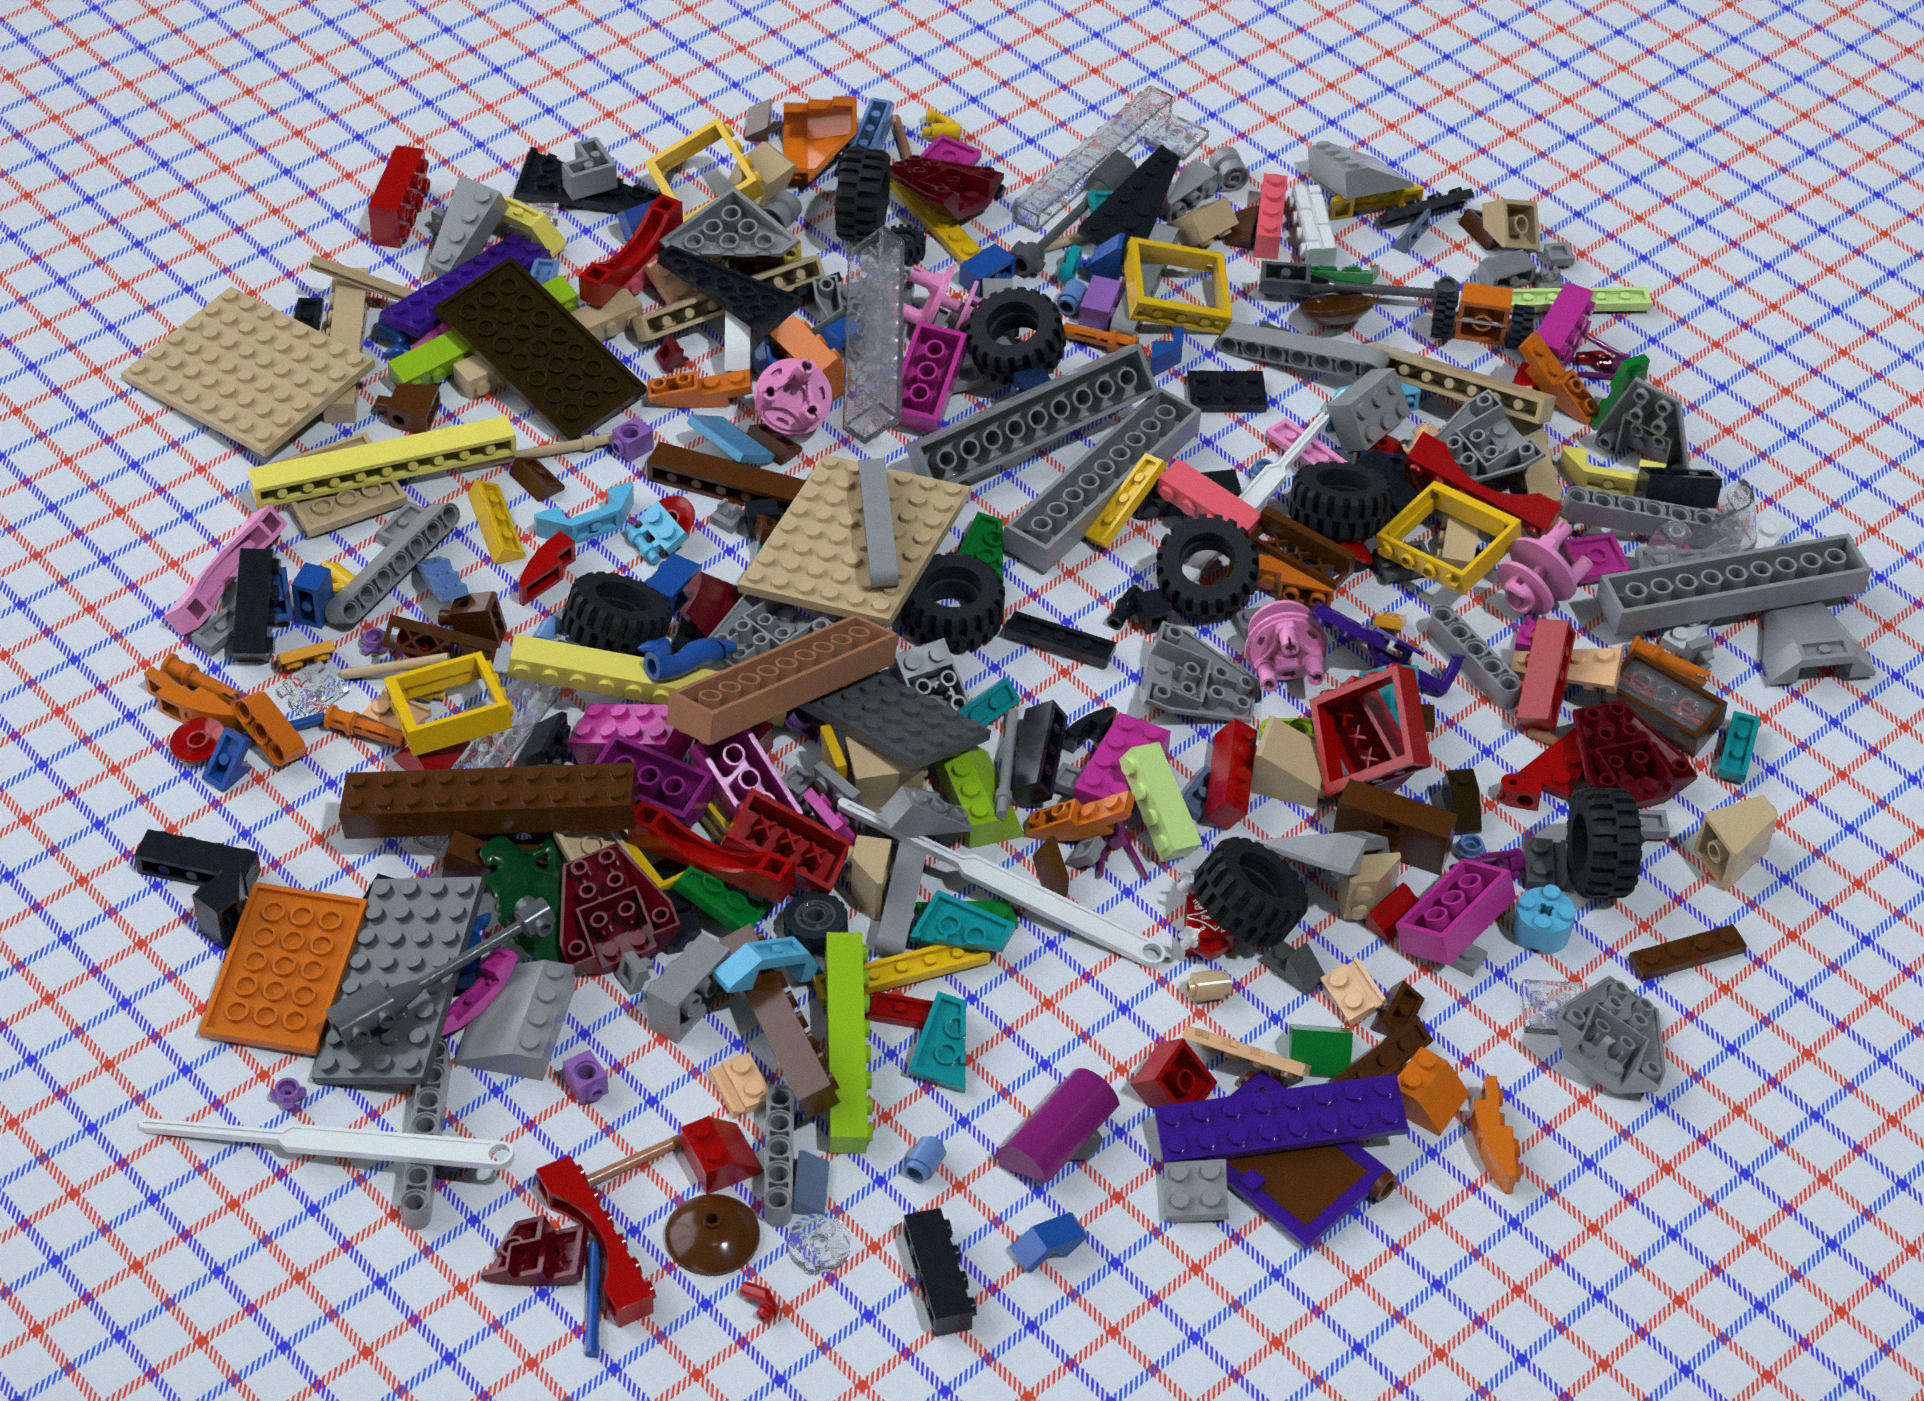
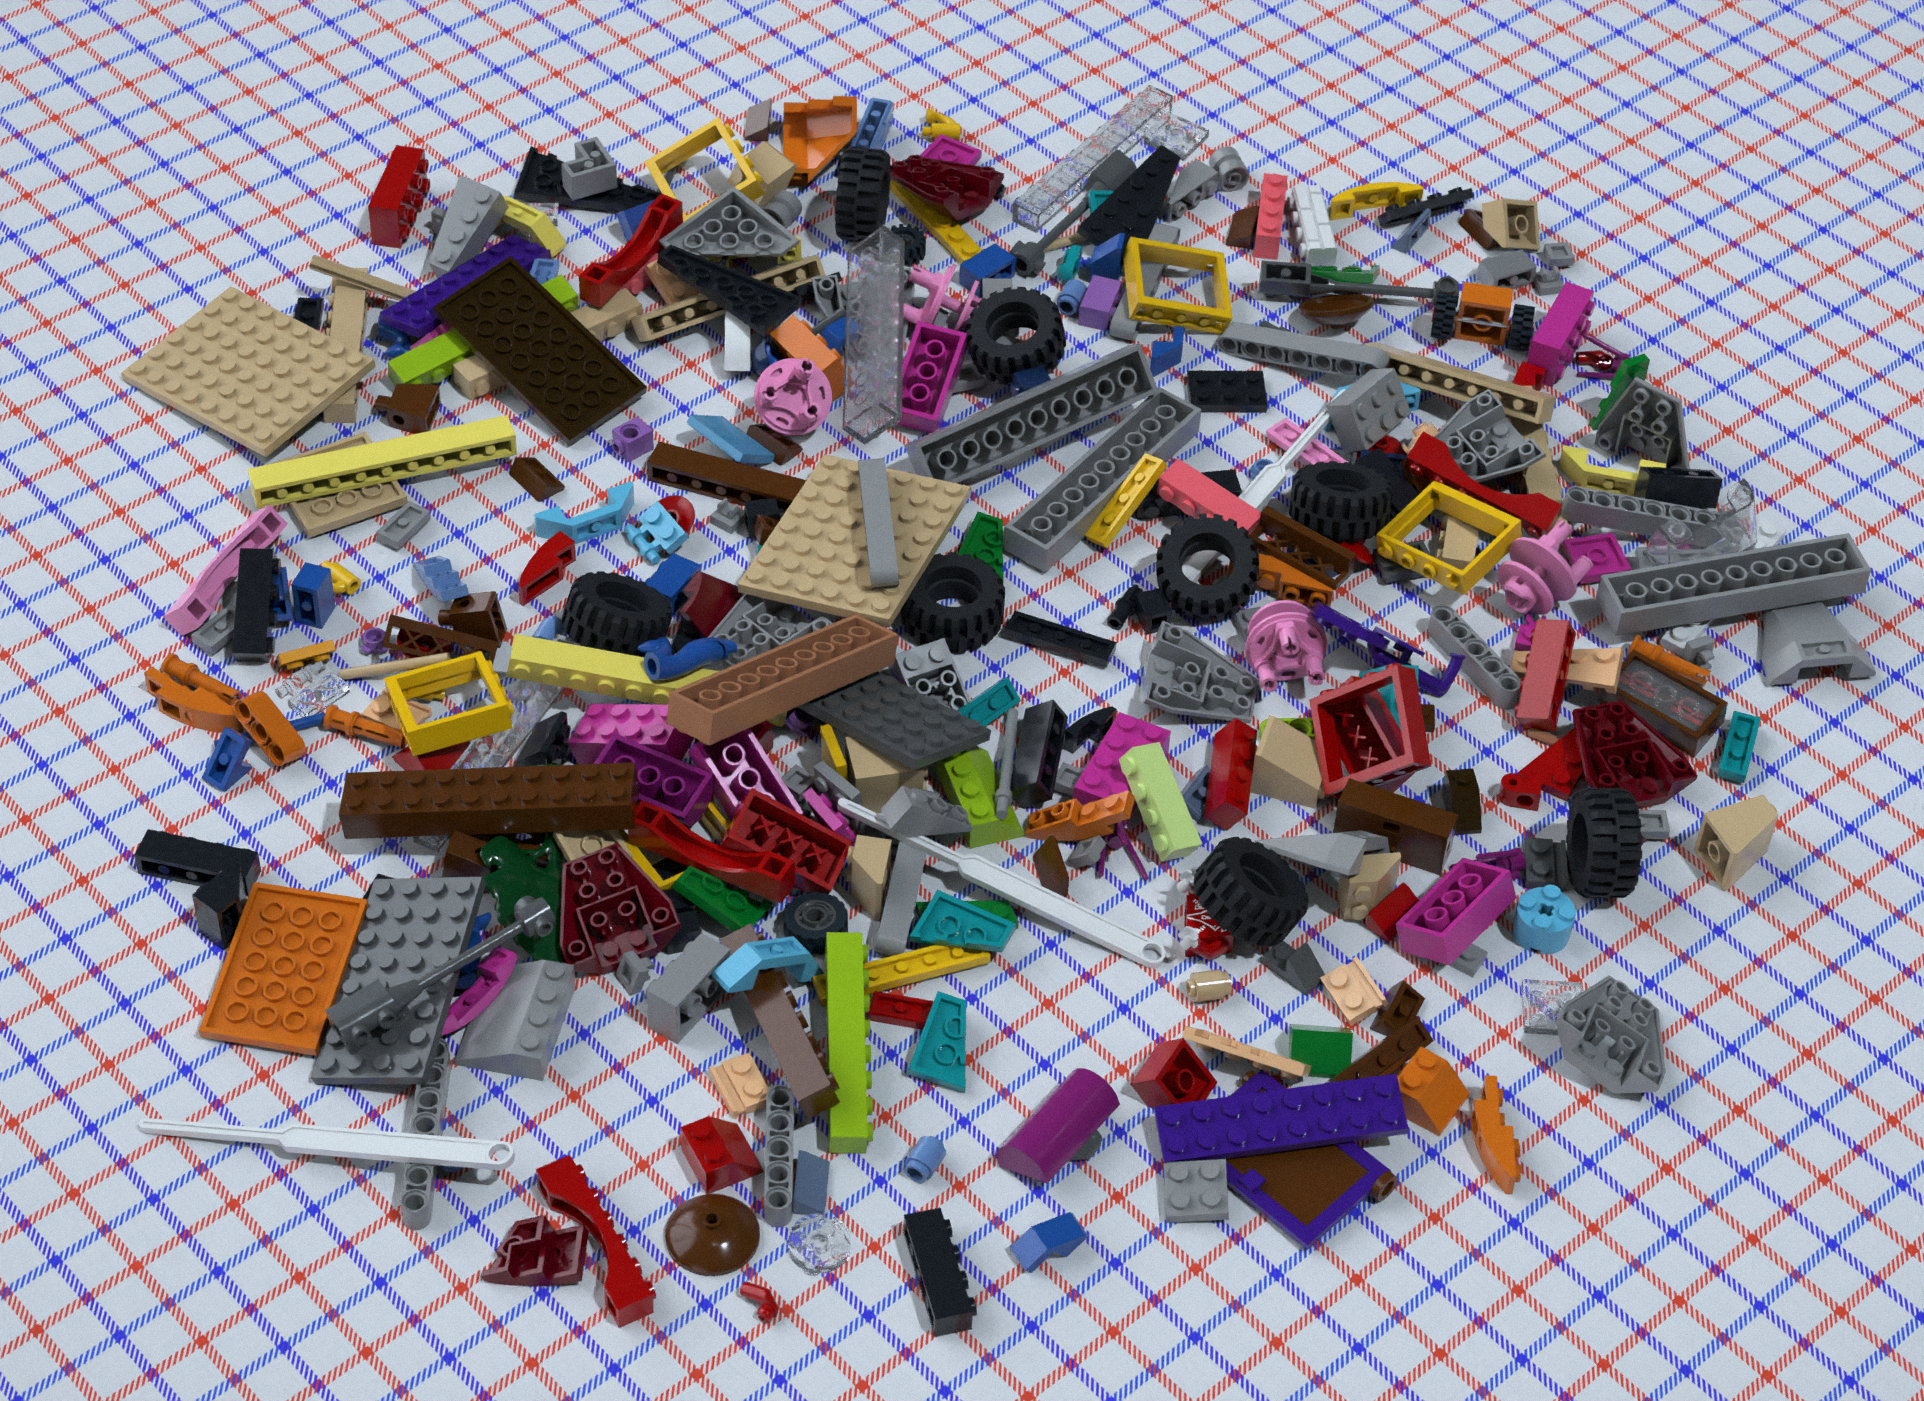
(196, 739): red dish -> none
(287, 1086): medium lavender plate -> none
(392, 563): light grey beam -> none
(495, 522): yellow slope -> none
(585, 1077): medium lavender brick -> none
(587, 442): tan bar -> none
(593, 1300): blue bar -> none
(634, 1160): nougat bar -> none
(670, 355): dark red tile -> none
(692, 392): orange slope -> none
(756, 264): reddish brown slope -> none
(901, 137): nougat bar -> none
(1112, 340): orange pin -> none
(1206, 222): tan slope -> none
(1352, 172): light grey slope -> none
(1390, 621): light orange plate -> none
(1470, 846): medium blue plate -> none
(1554, 380): orange slope -> none
(1605, 297): yellowish green plate -> none
(1687, 952): reddish brown plate -> none

